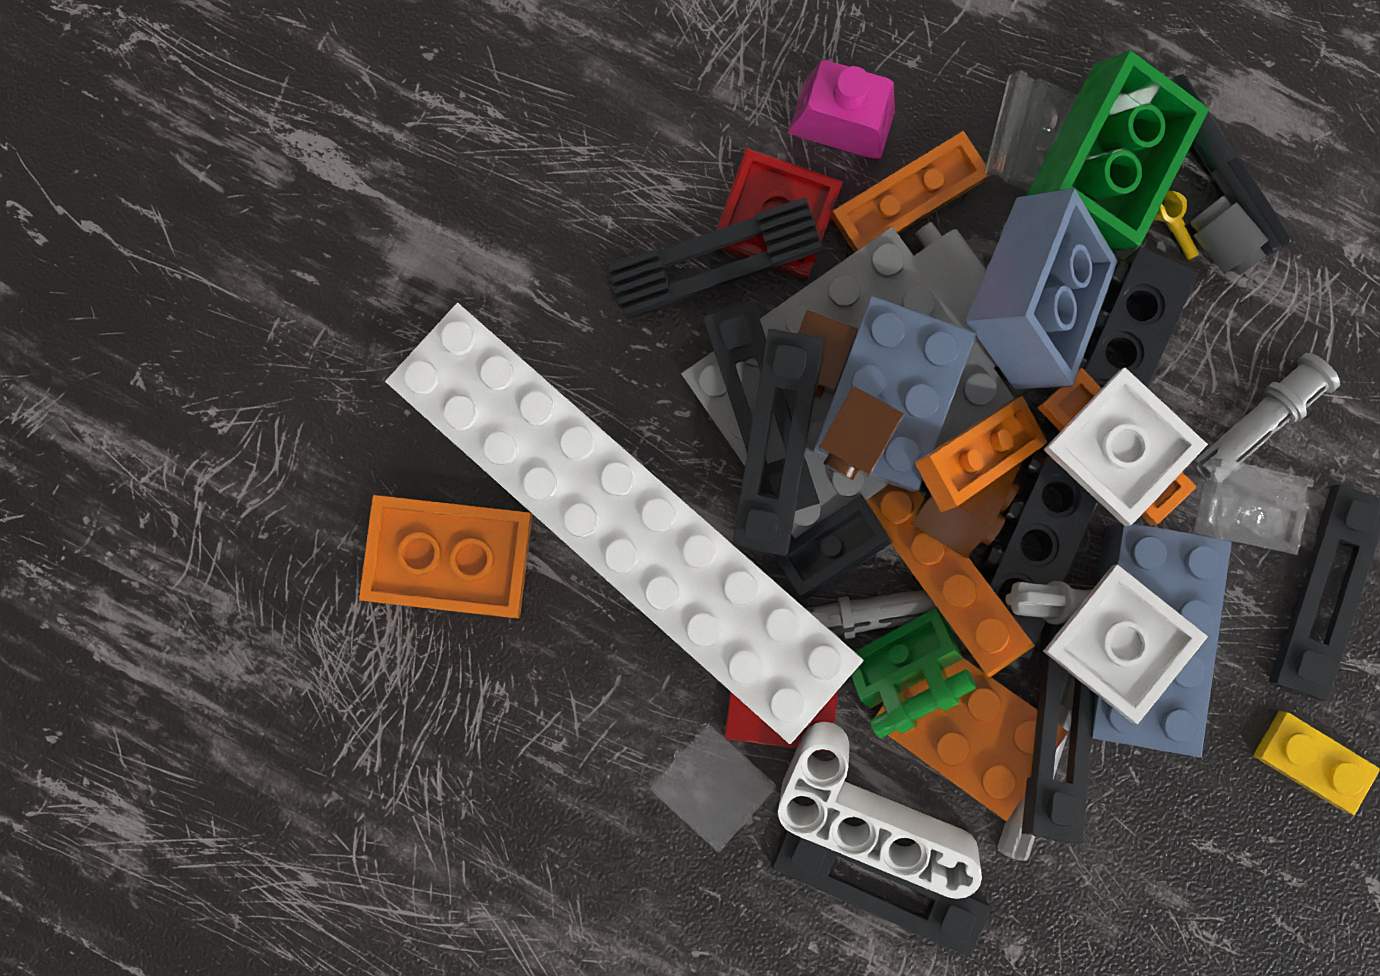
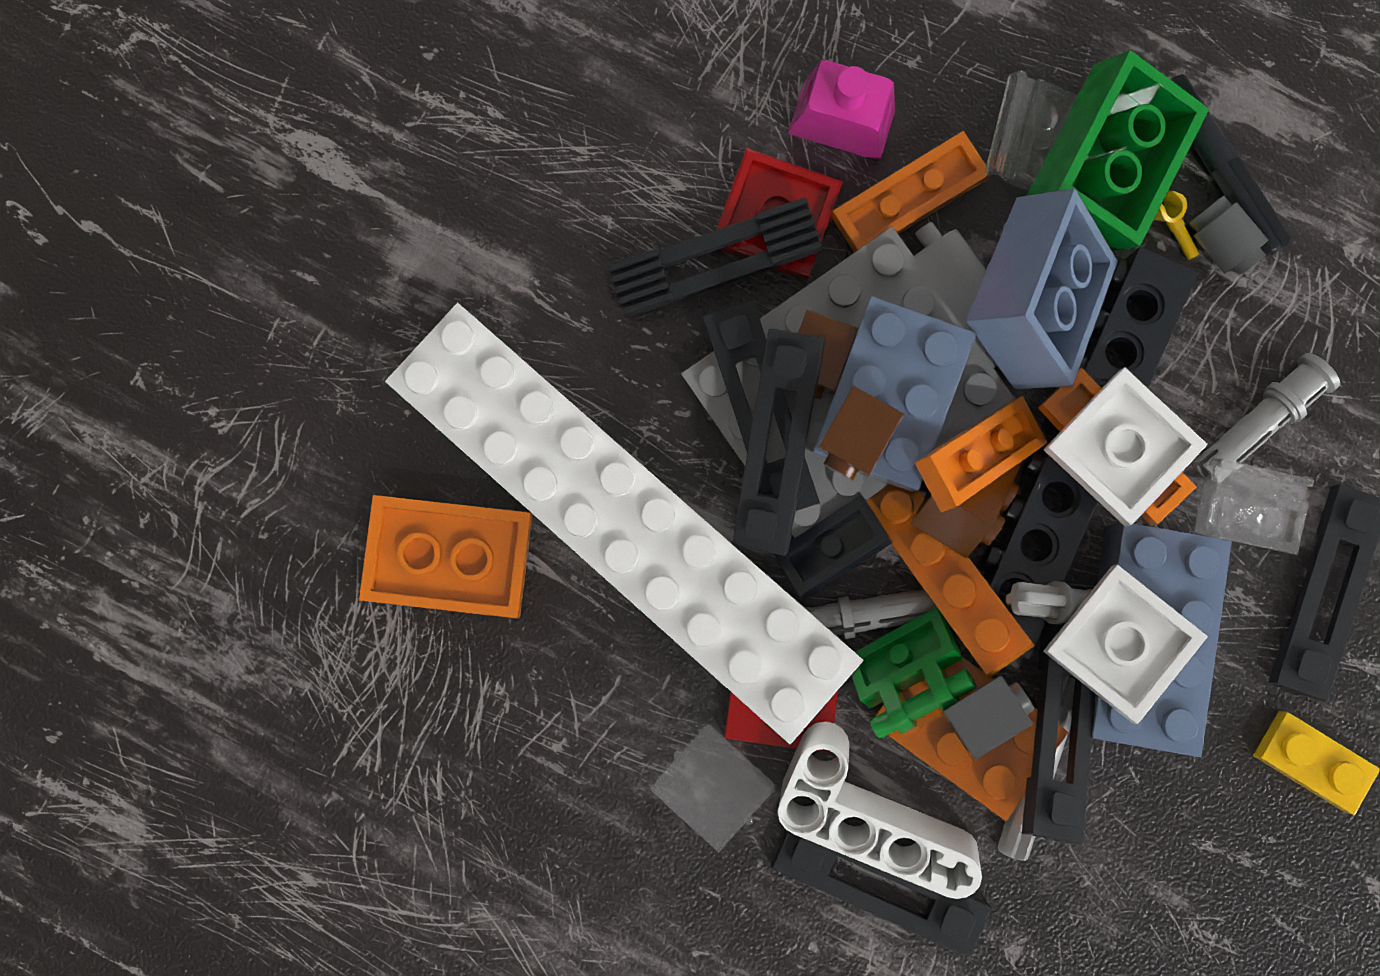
(990, 716): none -> dark grey brick

